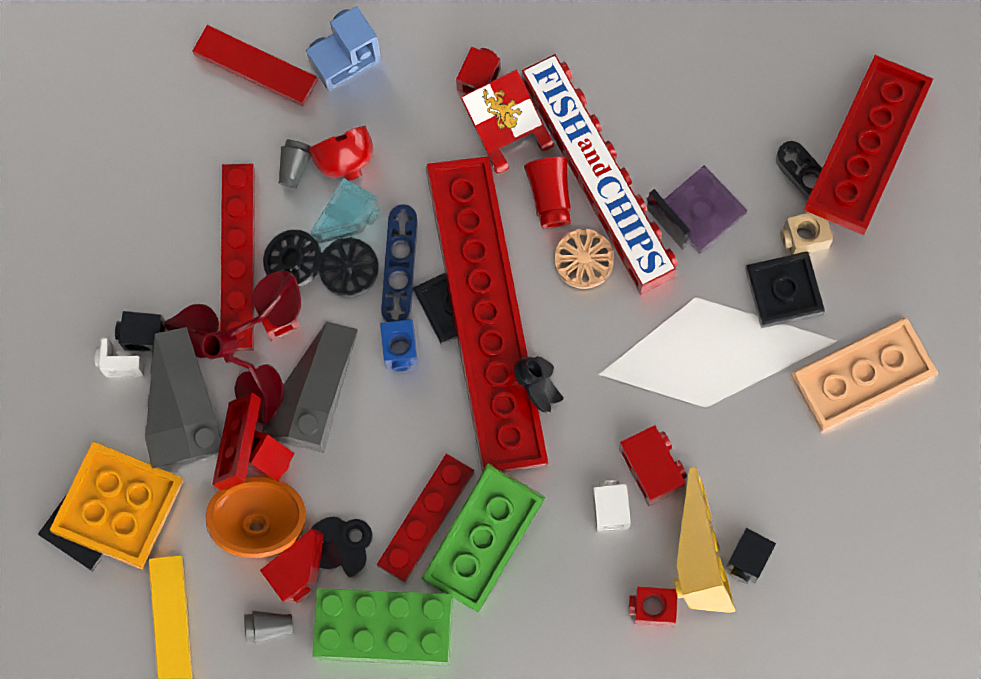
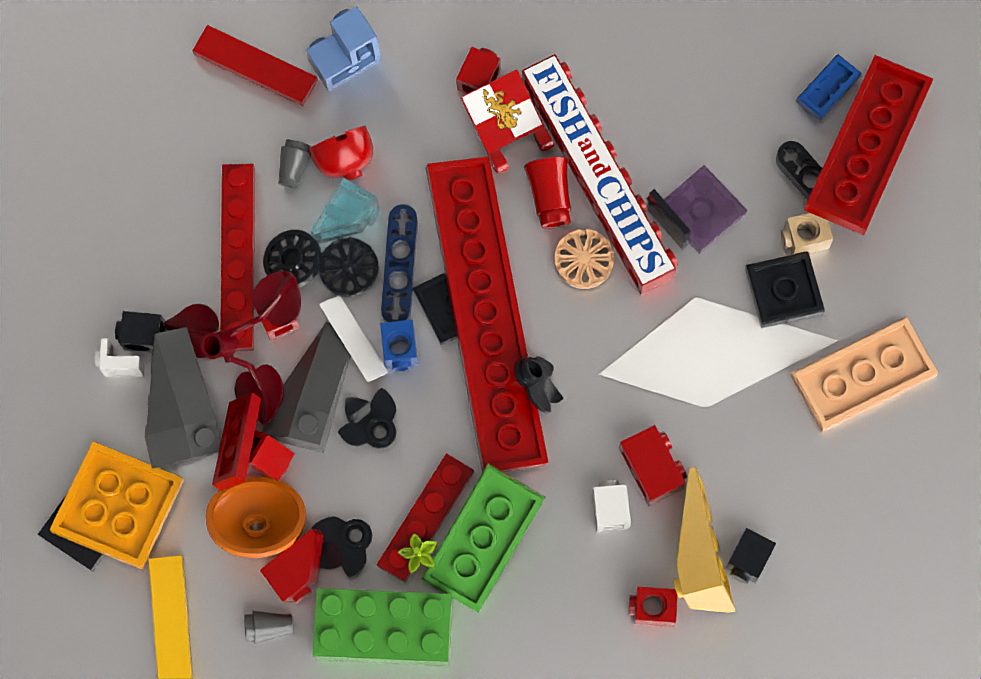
(353, 338): none -> white sticker
(367, 418): none -> black plate
(419, 553): none -> lime plant
(828, 87): none -> blue plate

